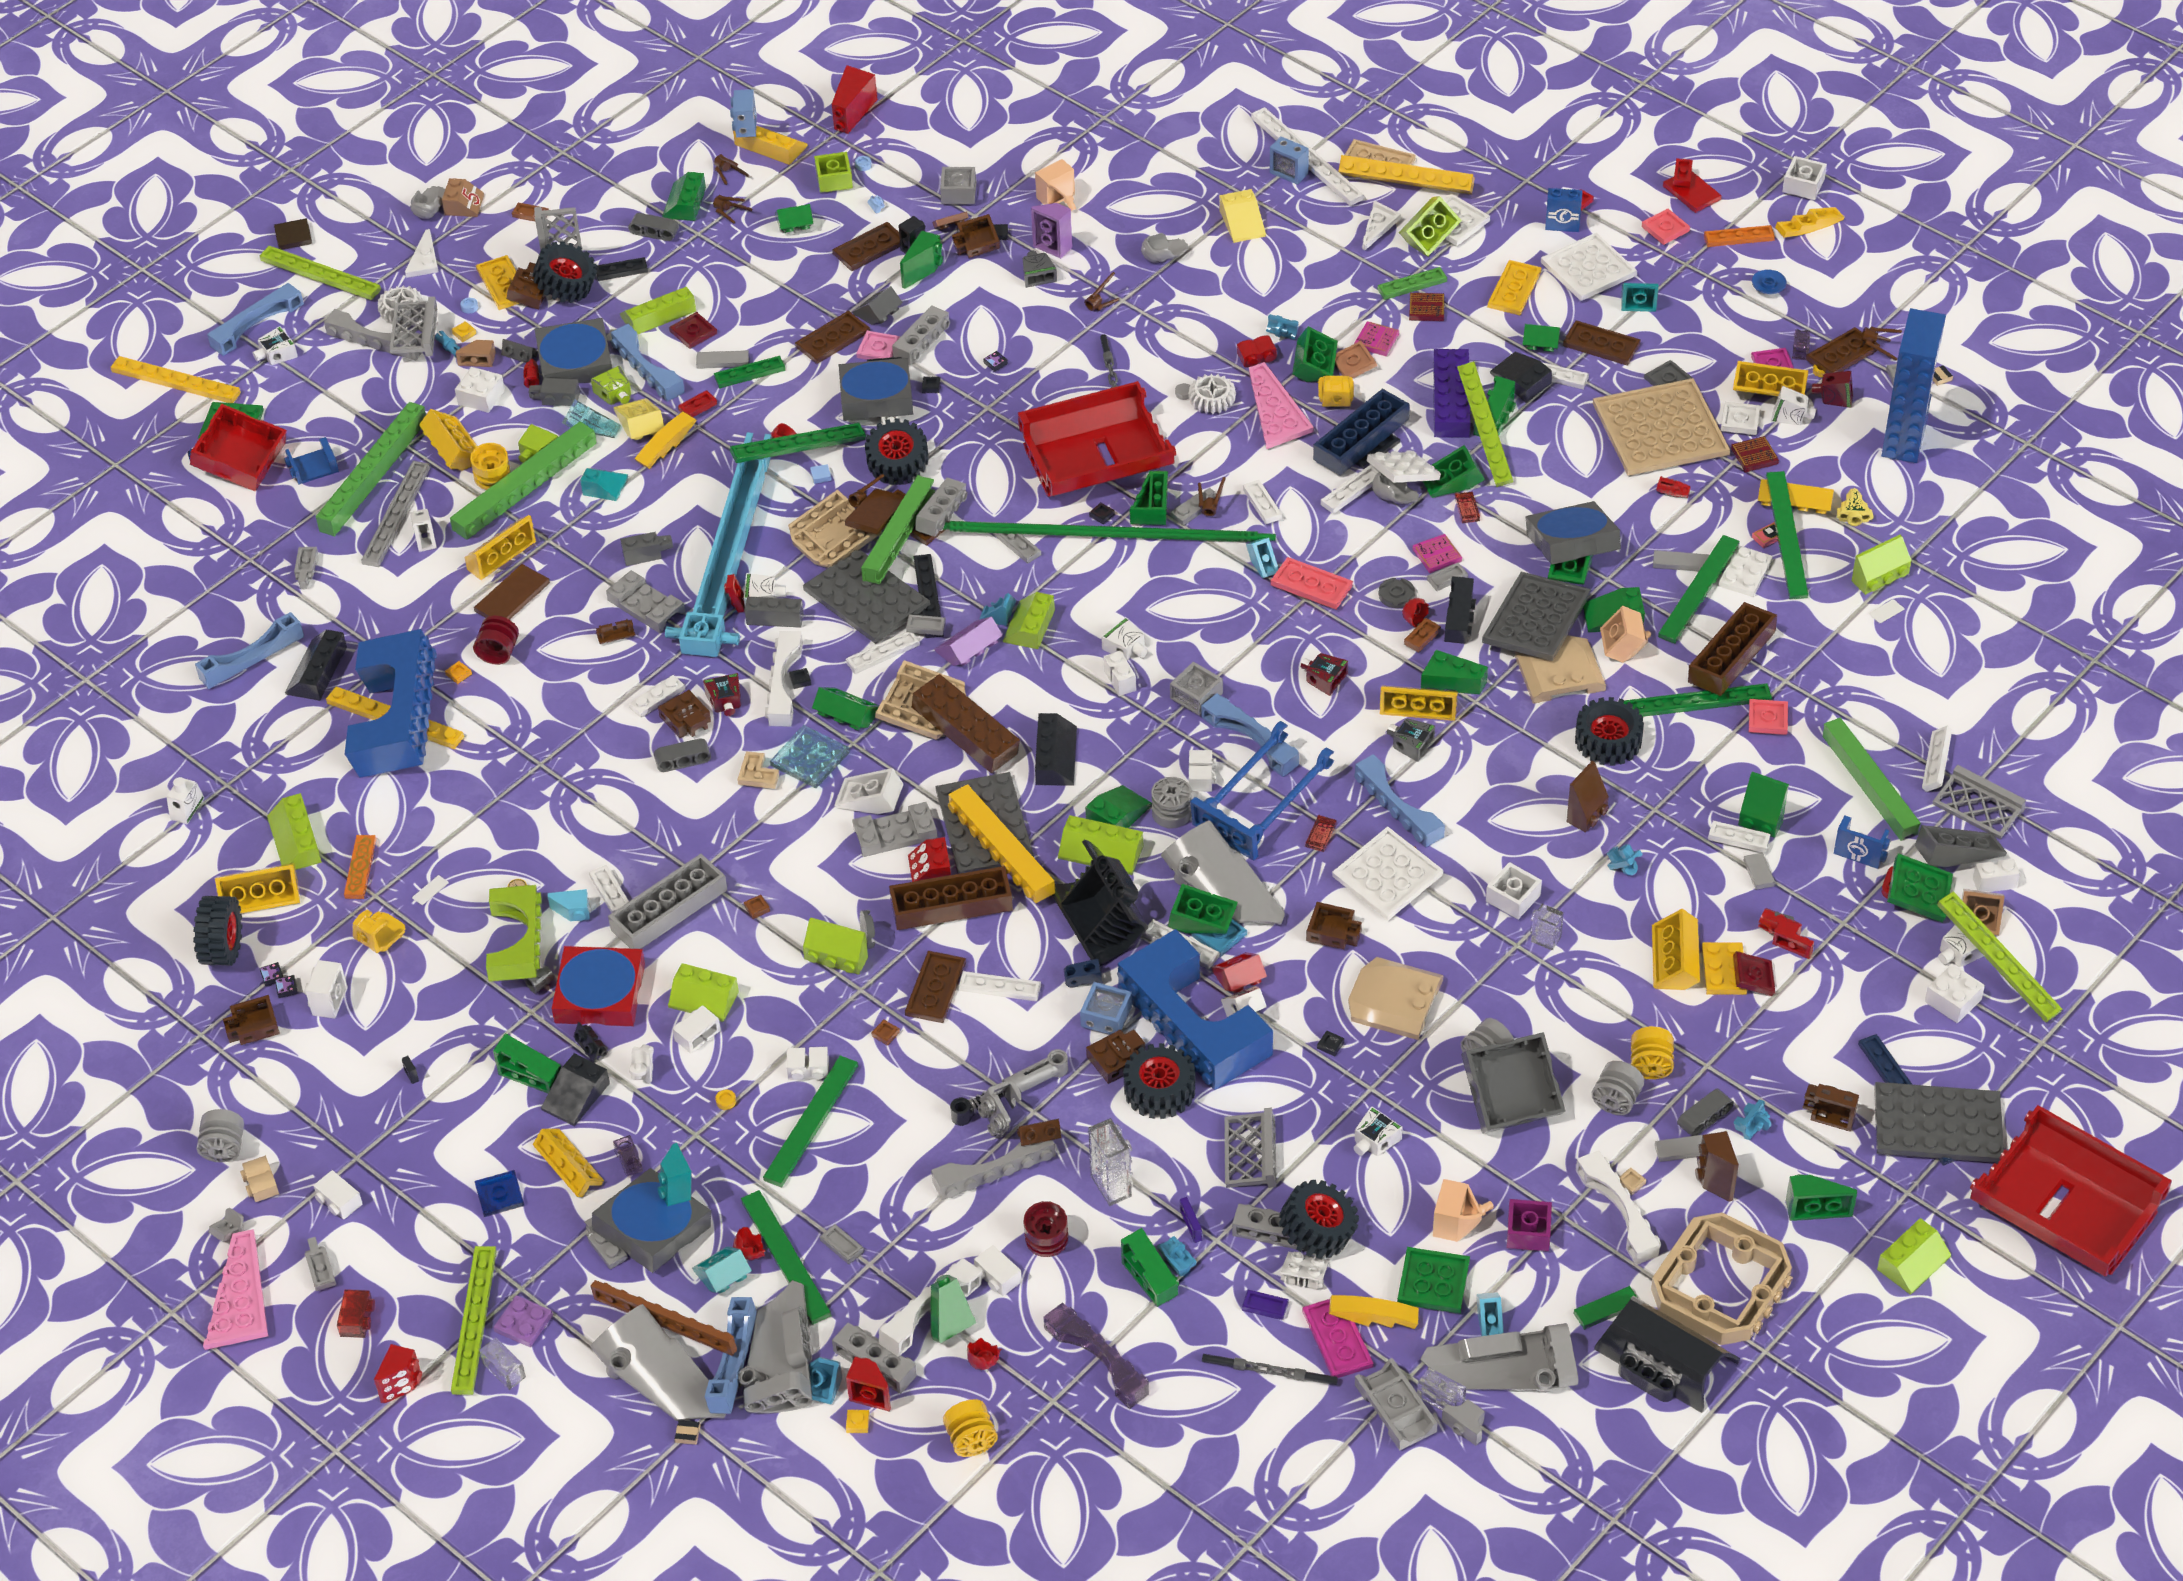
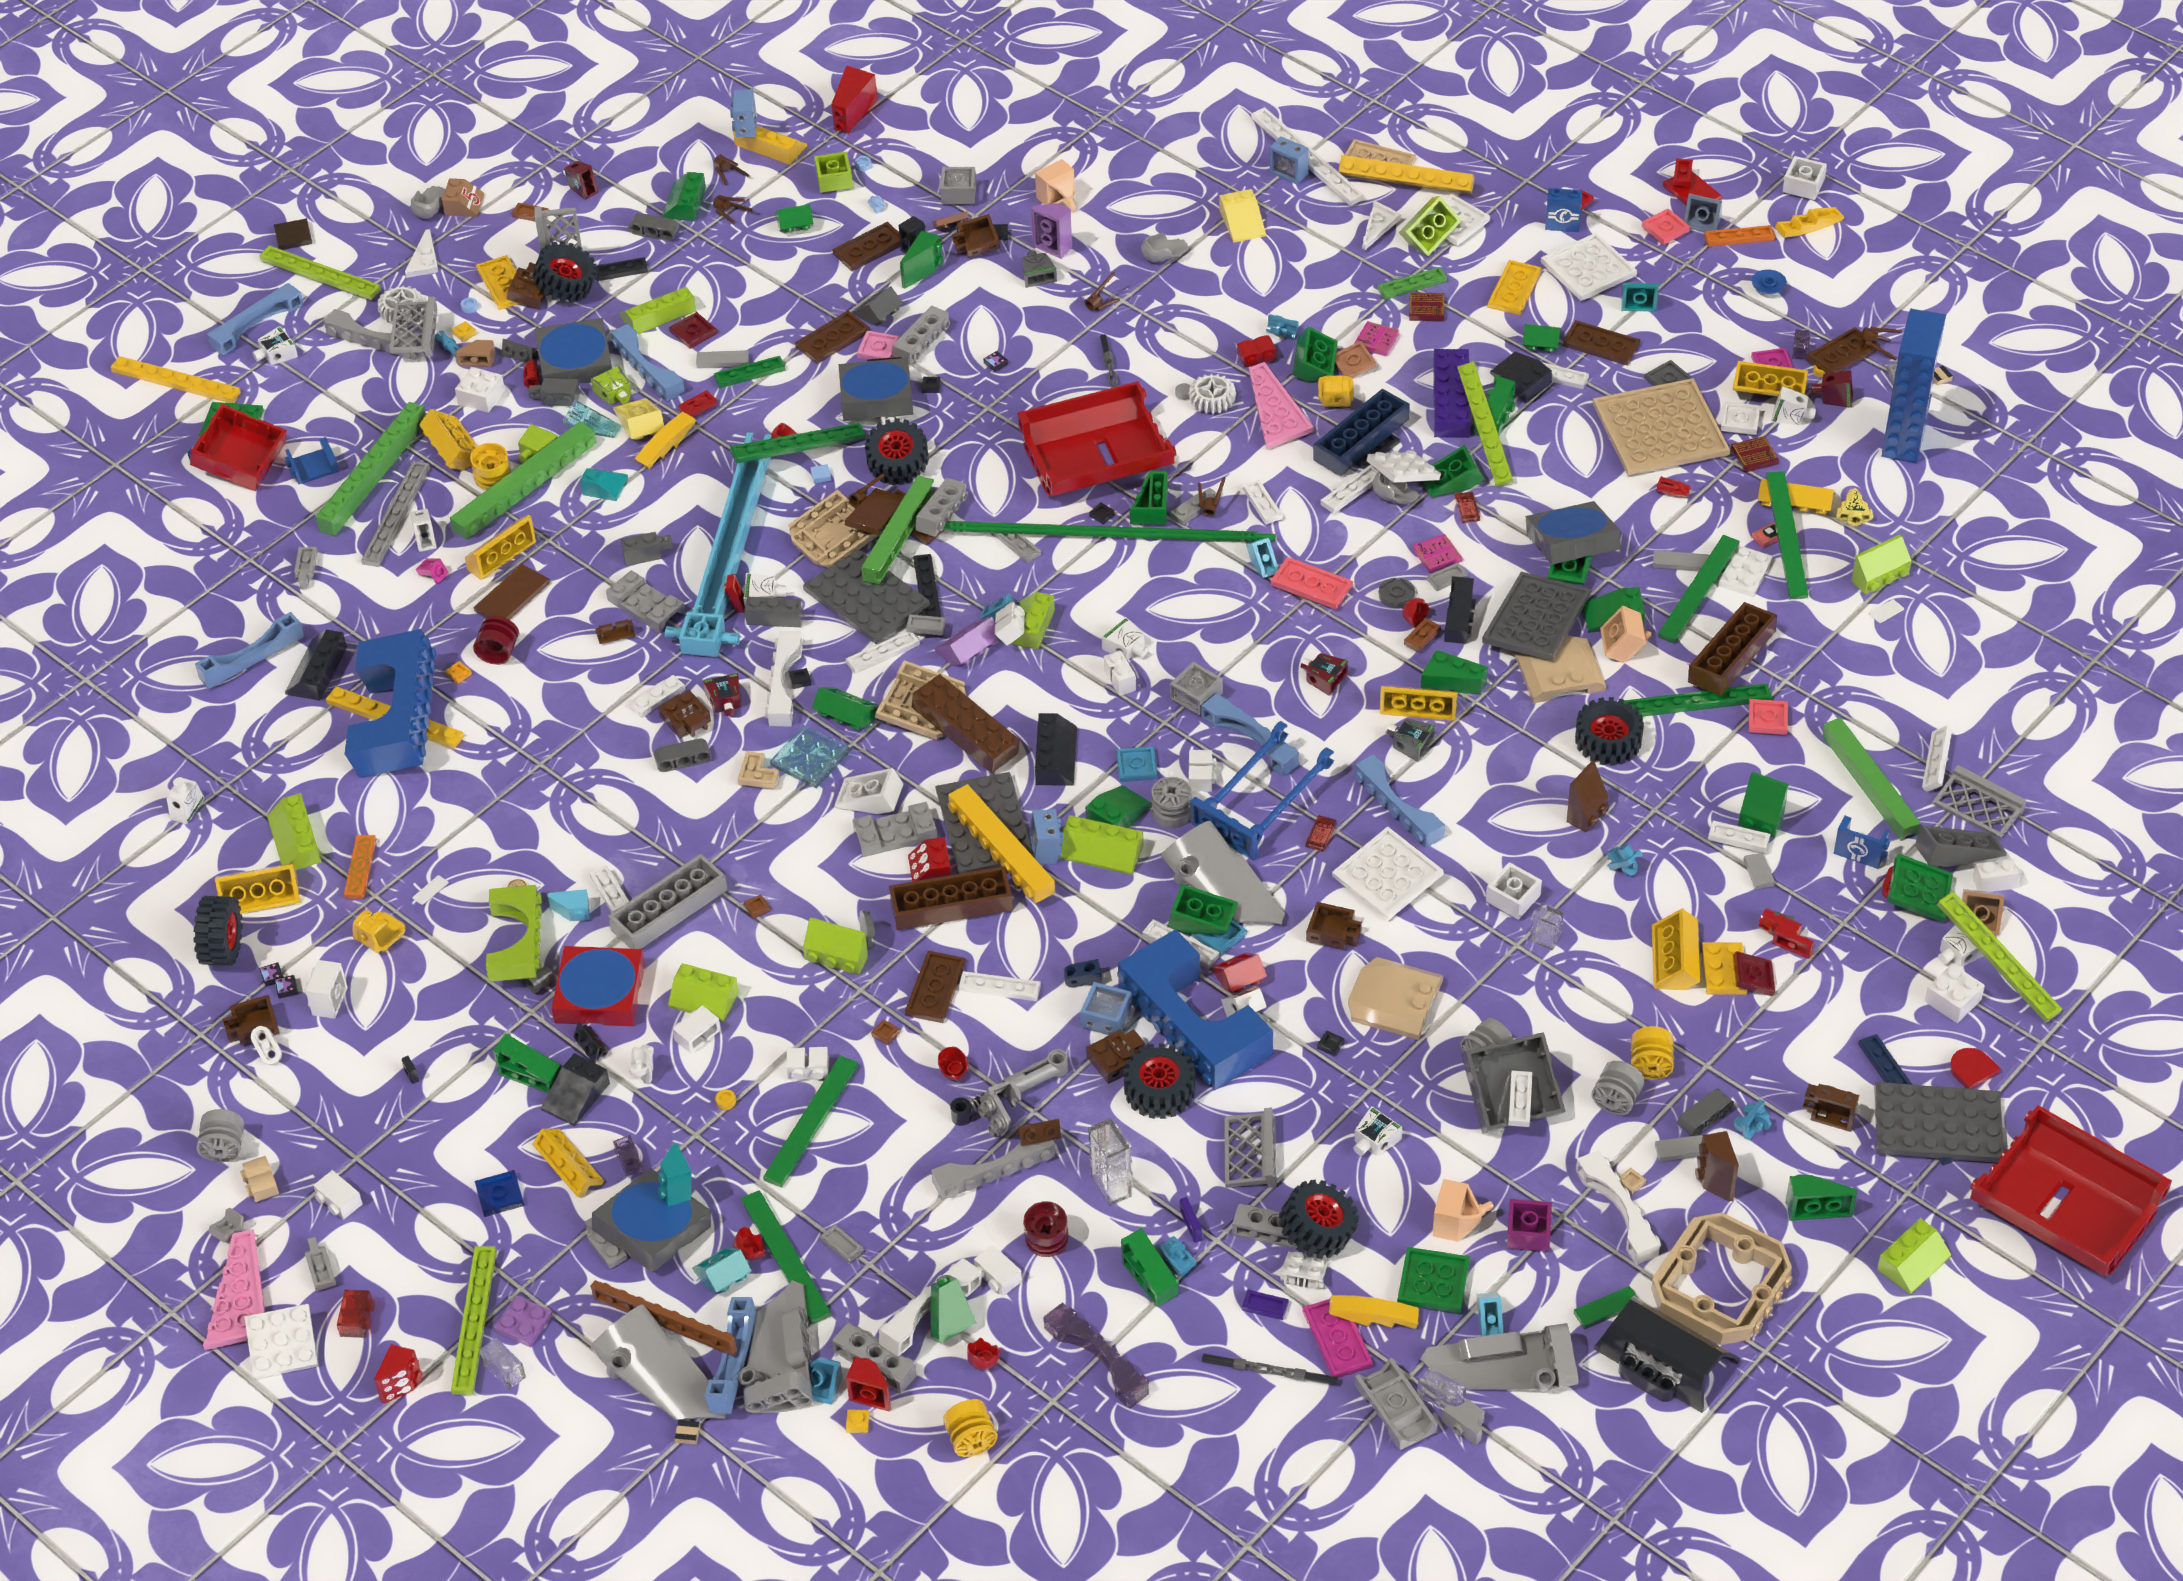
(265, 1046): none -> white plate
(281, 1341): none -> white plate
(433, 567): none -> dark pink bracket
(581, 179): none -> dark red torso
(953, 1063): none -> red hair
(1009, 623): none -> white piece
(1045, 836): none -> medium blue piece
(1102, 907): black panel -> none
(1136, 764): none -> dark azure tile
(1520, 1098): none -> white plate
(1703, 213): none -> sand blue slope
(1972, 1067): none -> red tile

